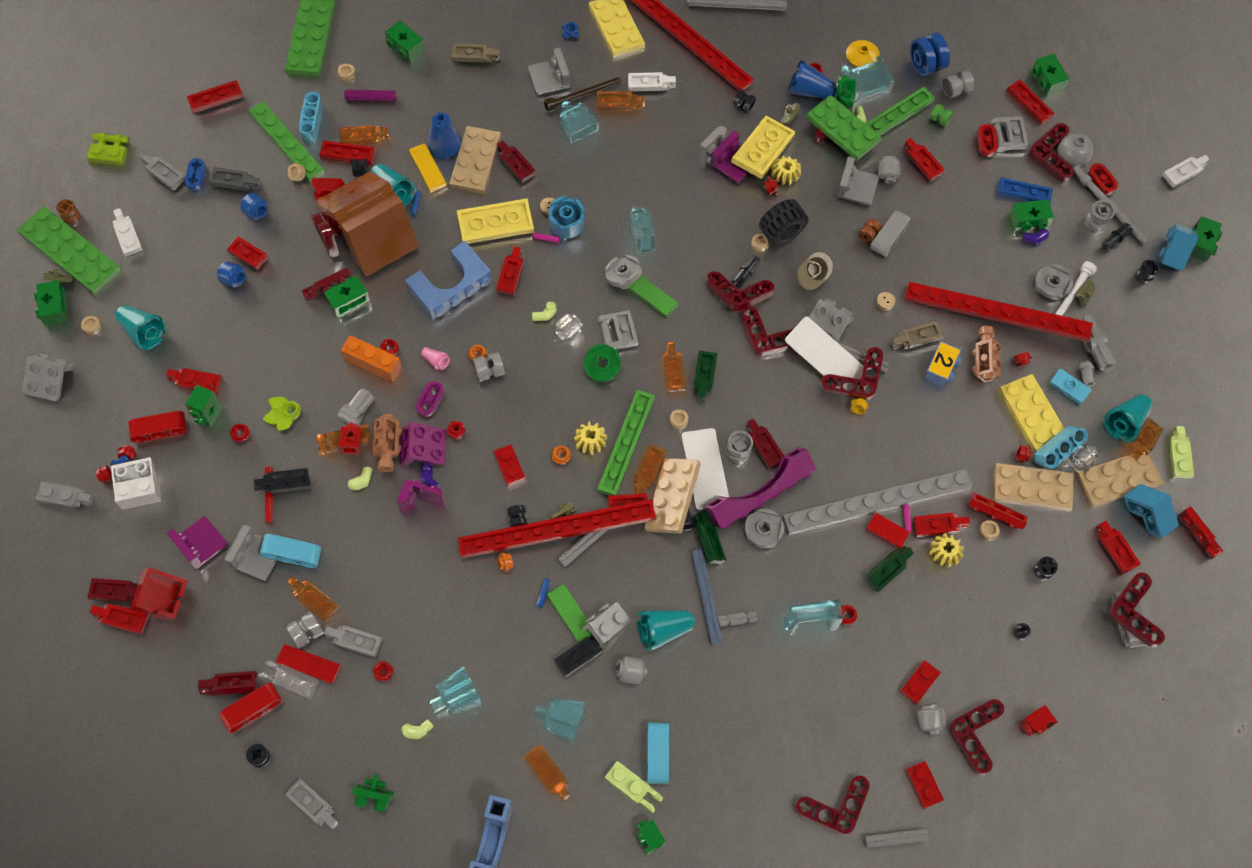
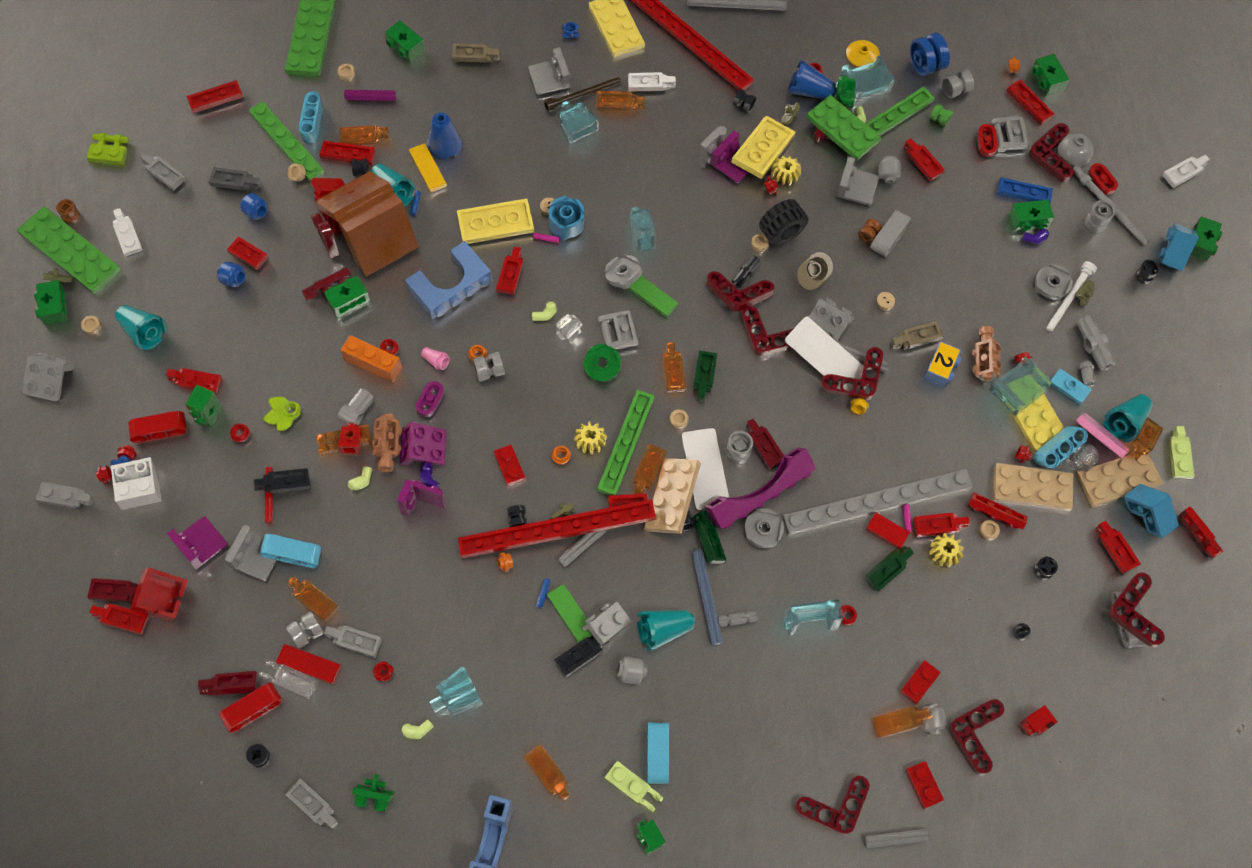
(191, 174): blue beam -> none
(455, 434): red plate -> none
(475, 160): tan plate -> none
(515, 162): dark red hinge -> none
(562, 718): clear light blue torso -> none
(900, 721): none -> clear orange hinge
(999, 311): red plate -> none
(1014, 65): none -> orange plate
(1020, 386): none -> clear light blue panel
(1103, 435): none -> bright pink tile
(1117, 236): black axle -> none

